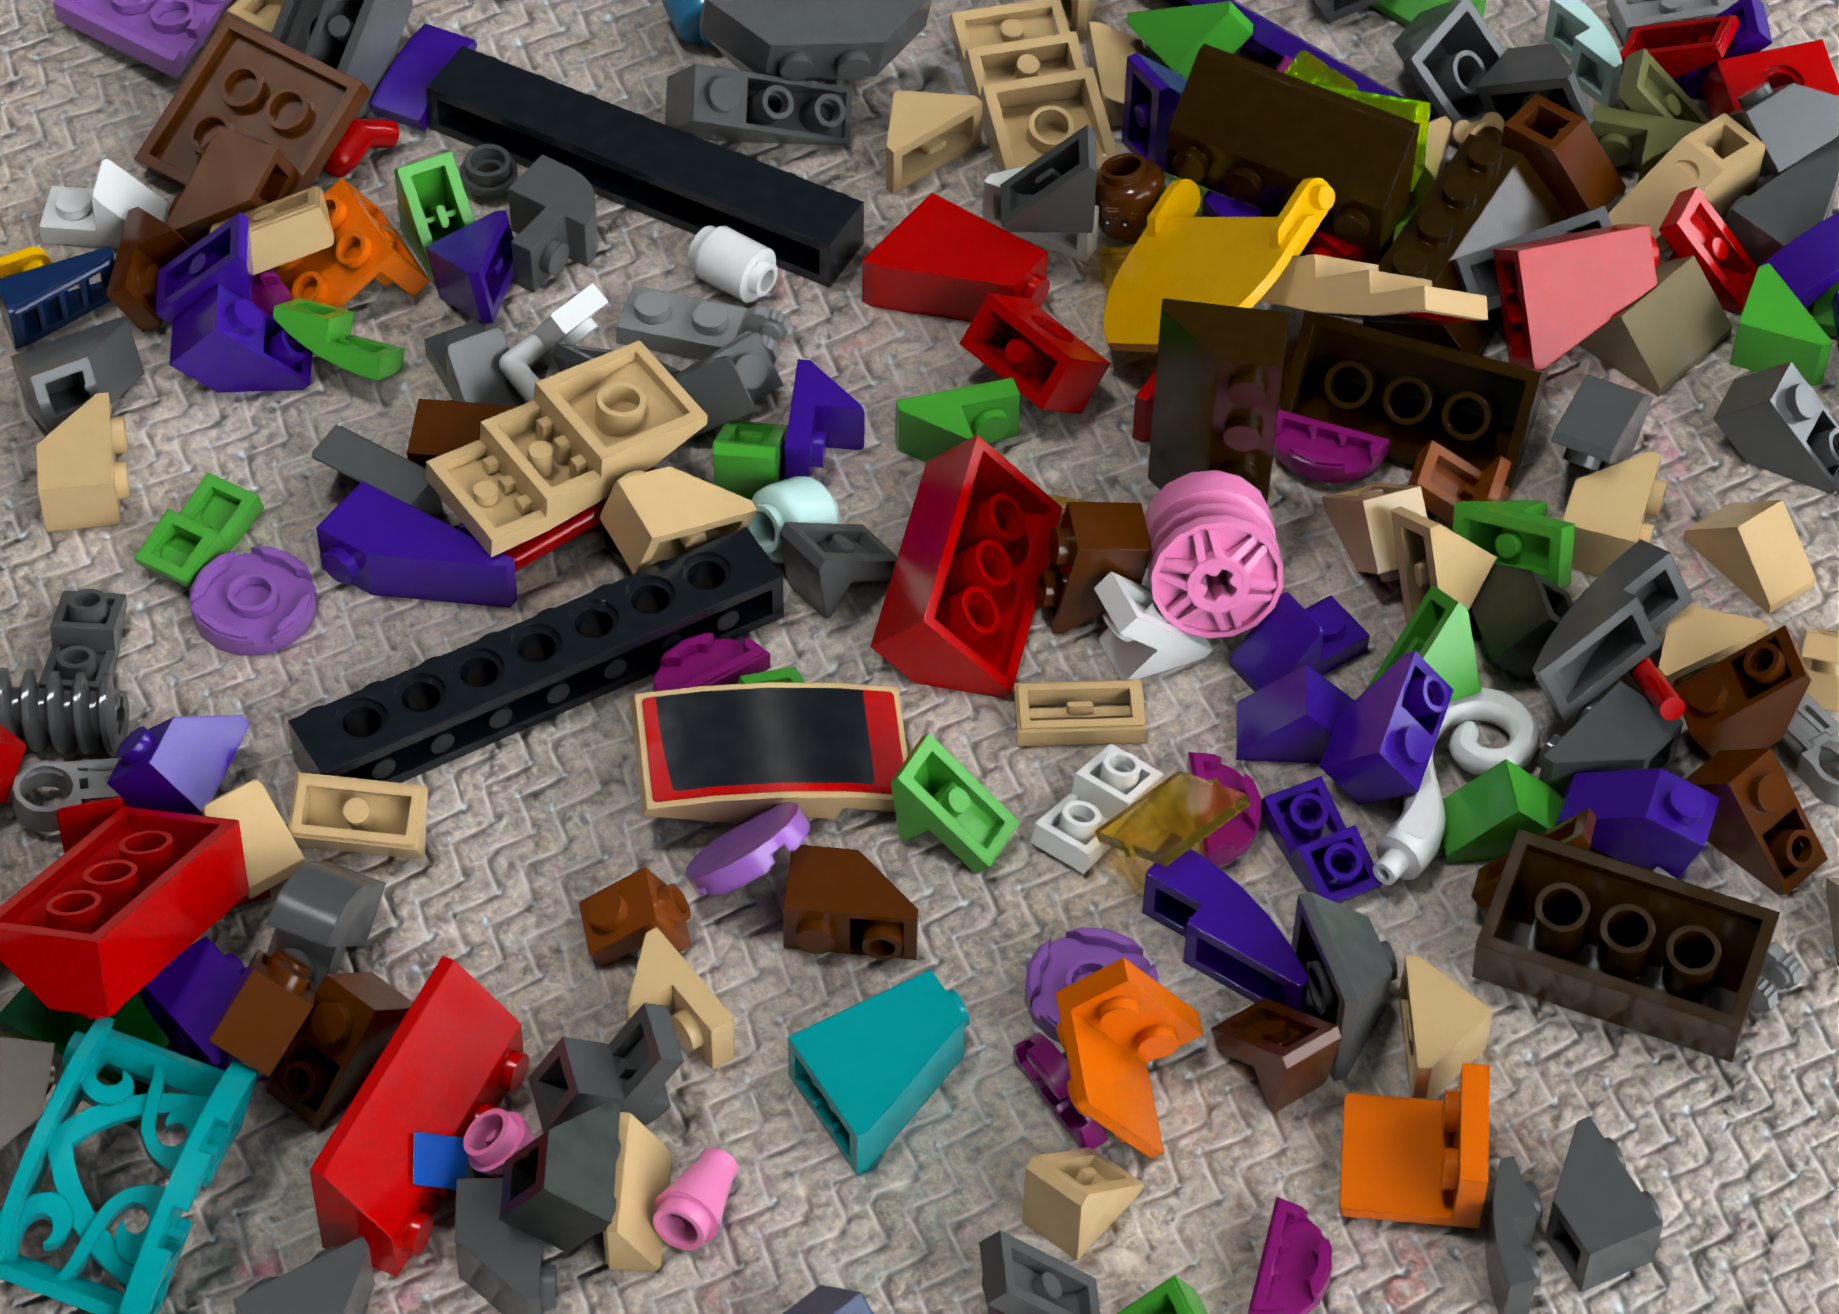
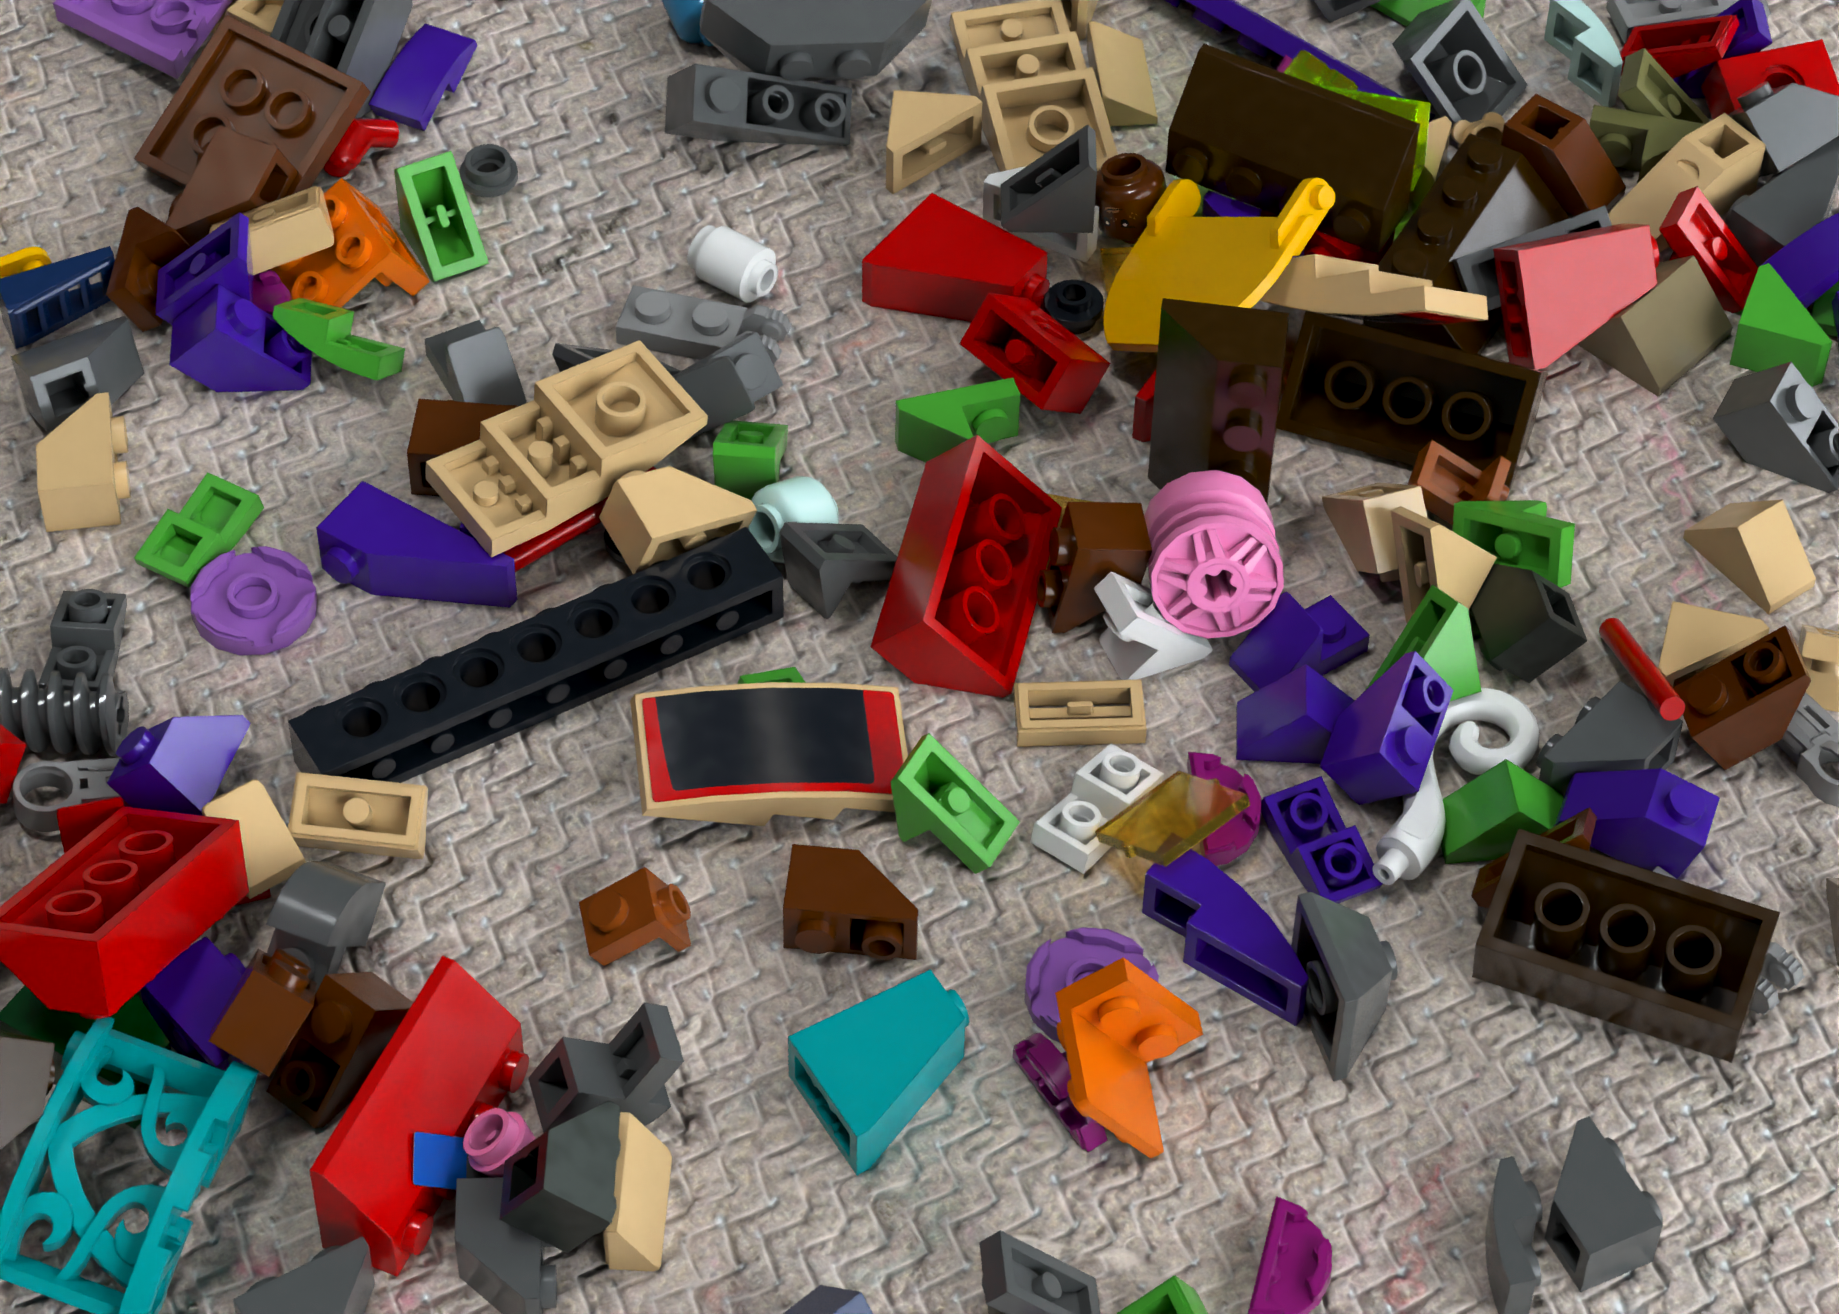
(97, 214): white slope -> none
(378, 467): dark grey slope -> none
(475, 266): dark purple slope -> none
(554, 221): dark grey brick -> none
(564, 326): white plate -> none
(647, 163): black brick -> none
(694, 1203): bright pink cone -> none
(695, 1011): tan slope -> none
(709, 662): magenta plate -> none
(747, 849): medium lavender tile -> none
(819, 419): dark purple slope -> none
(1074, 305): none -> black plate
(1075, 1197): tan slope -> none
(1149, 107): dark purple slope -> none
(1181, 31): bright green slope -> none
(1285, 1047): reddish brown slope -> none
(1326, 450): magenta plate -> none
(1418, 1155): orange bracket -> none
(1439, 1027): tan slope -> none
(1528, 72): dark grey slope -> none
(1601, 423): dark grey slope -> none
(1610, 627): dark grey slope -> none
(1613, 509): tan slope -> none
(1759, 818): reddish brown slope -> none

